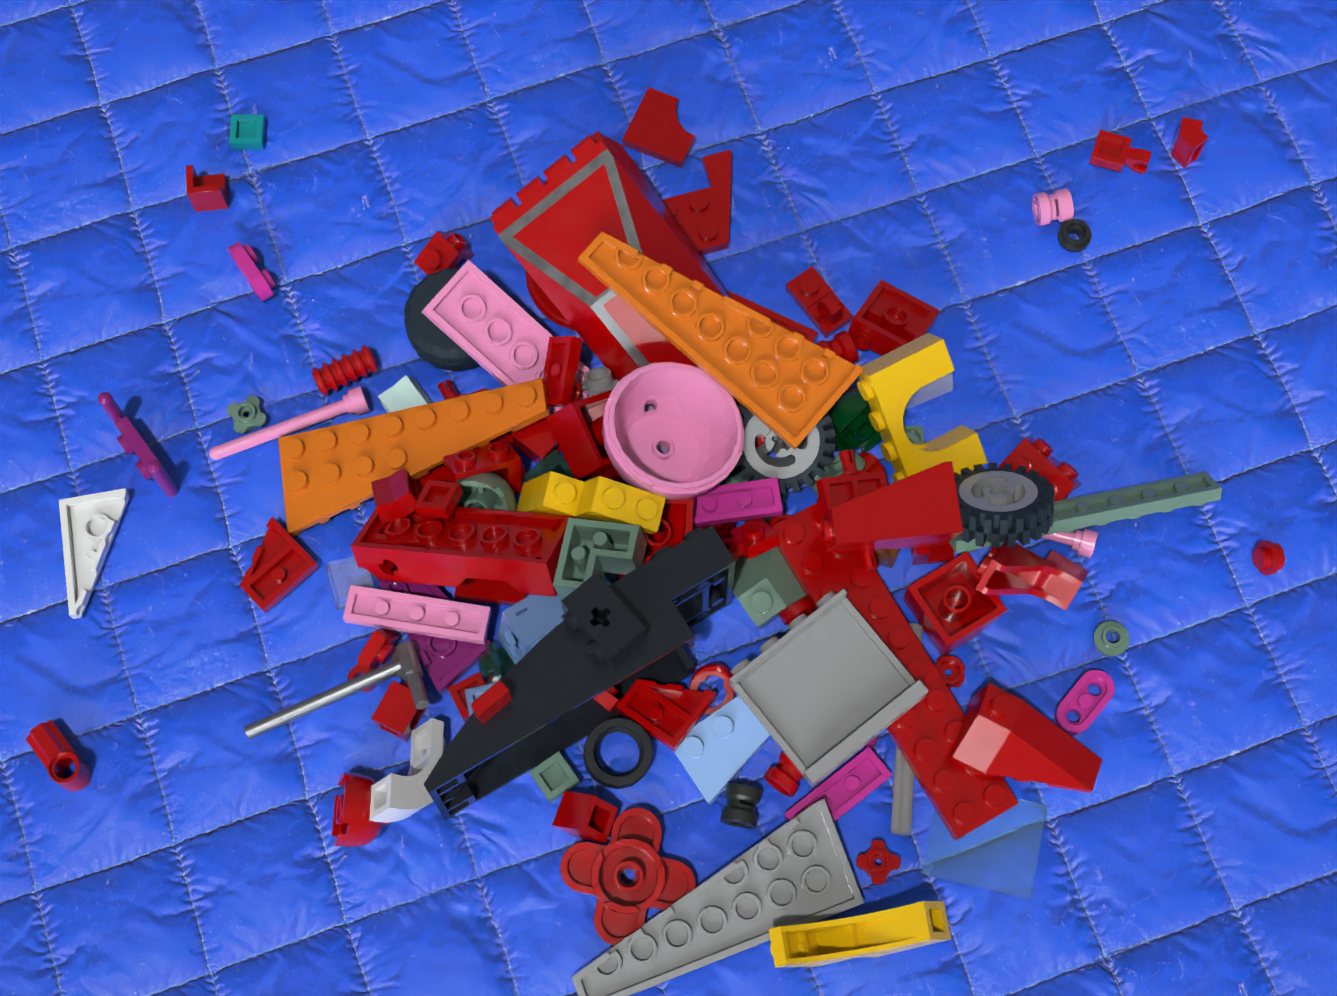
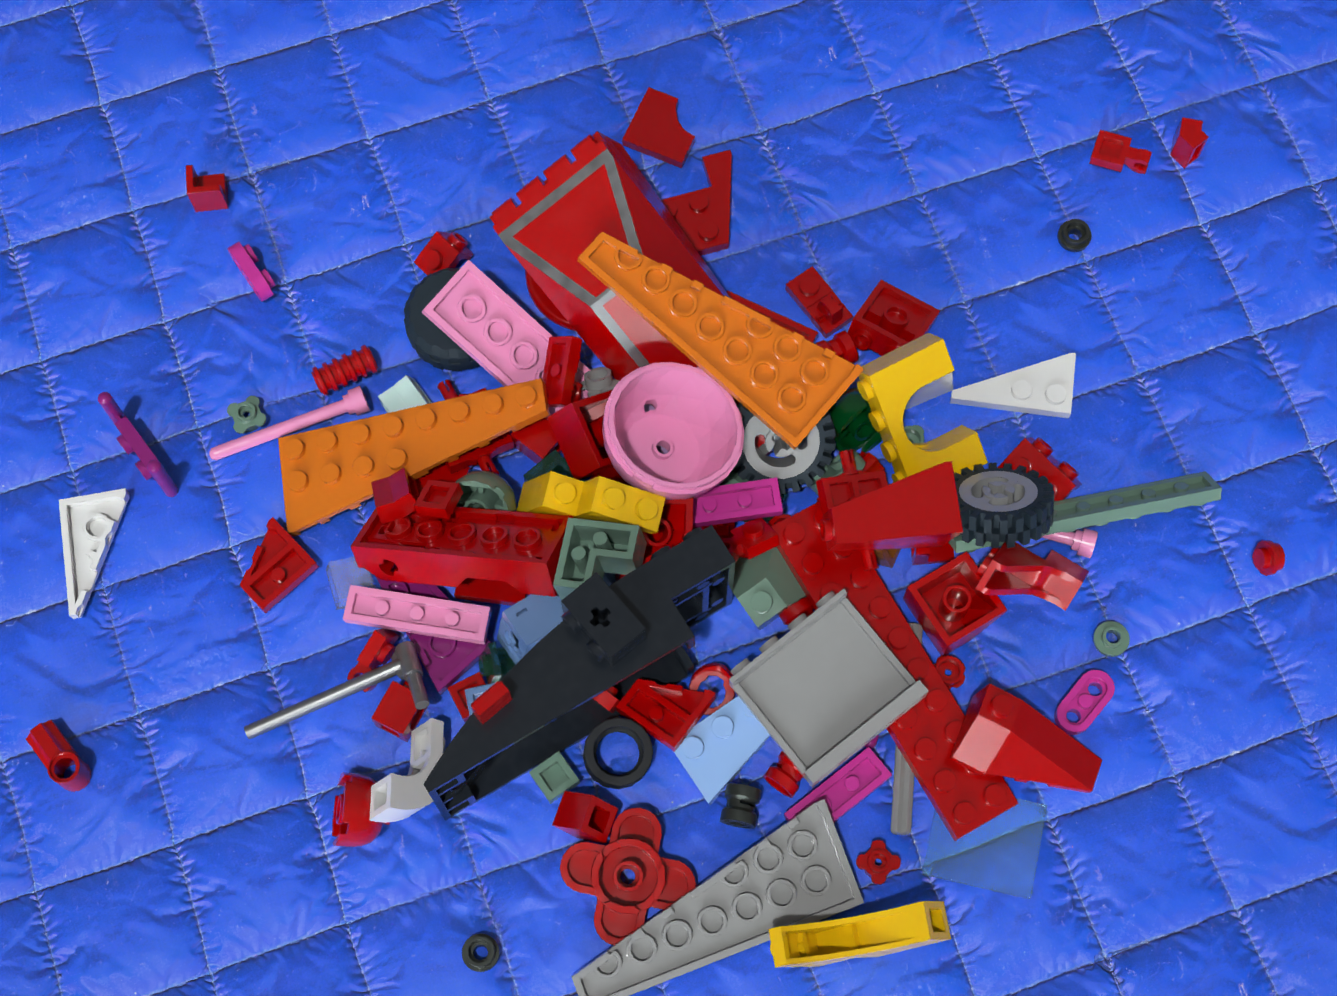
(247, 132): teal tile -> none
(472, 944): none -> pearl dark grey plate
(486, 459): red bracket -> none
(1035, 389): none -> white wing
(1052, 207): bright pink wheel -> none

